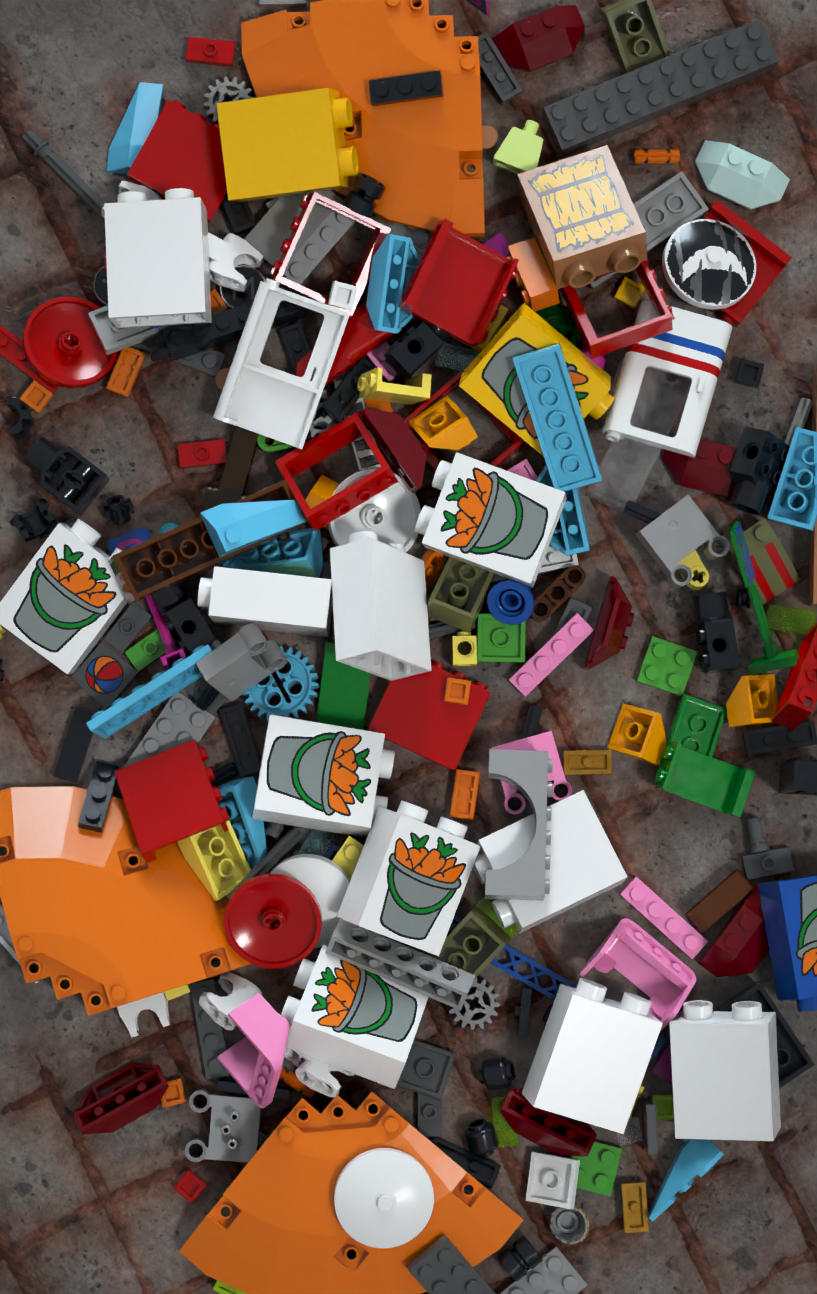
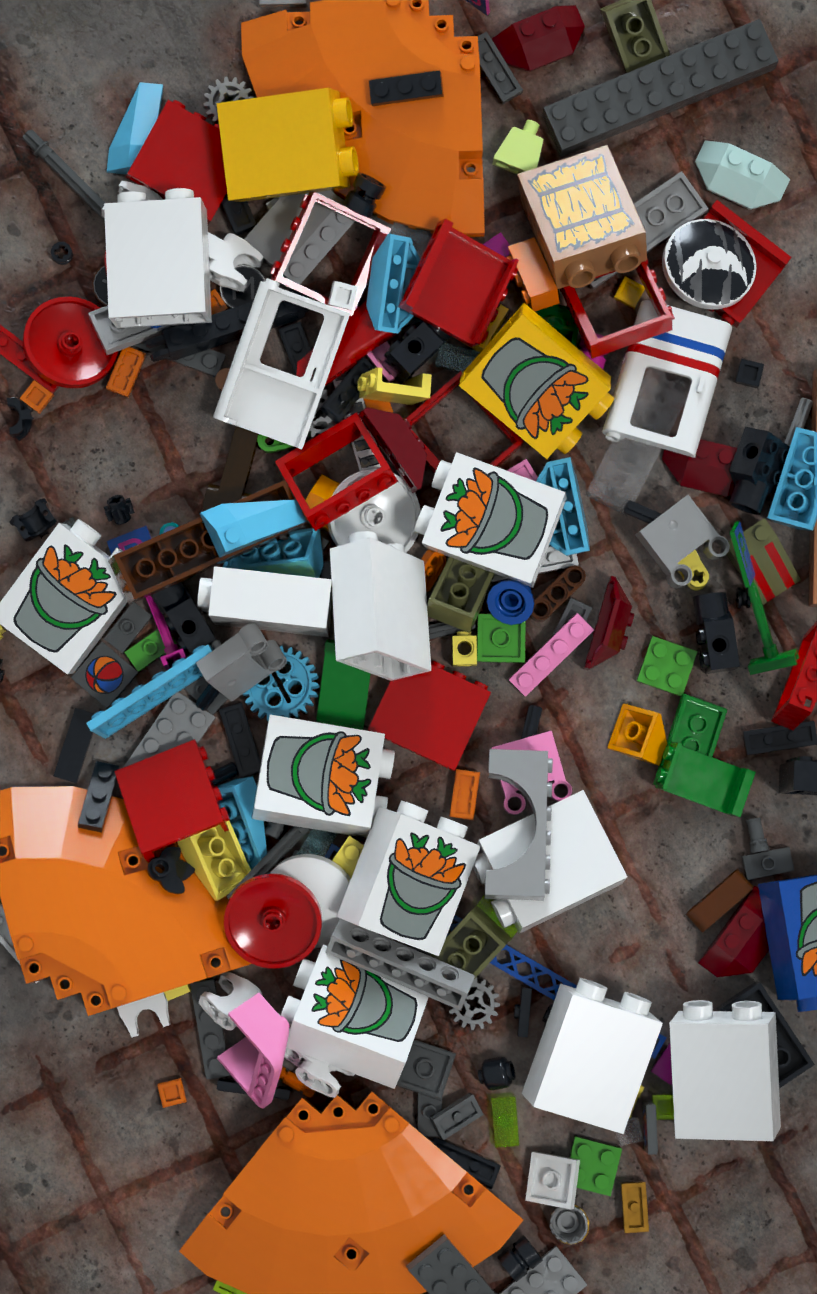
(66, 258): none -> black bush
(66, 474): black brick -> none
(120, 1098): dark red wedge -> none
(173, 870): none -> black plate
(190, 1186): red tile -> none
(202, 454): red plate -> none
(210, 51): red plate -> none
(233, 1128): light grey piece -> none
(383, 1198): white dish -> none
(444, 426): light orange slope -> none
(456, 1116): none -> dark grey plate
(457, 691): orange tile -> none
(481, 1138): black head -> none
(489, 137): nougat tile -> none
(547, 1129): dark red wedge -> none
(557, 418): medium azure plate -> none
(587, 762): pearl gold plate -> none
(646, 966): bright pink windscreen -> none
(656, 156): orange axle -> none
(663, 918): bright pink plate -> none
(692, 1160): medium azure wedge -> none
(752, 701): light orange slope -> none
(790, 619): clear neon green plate -> none

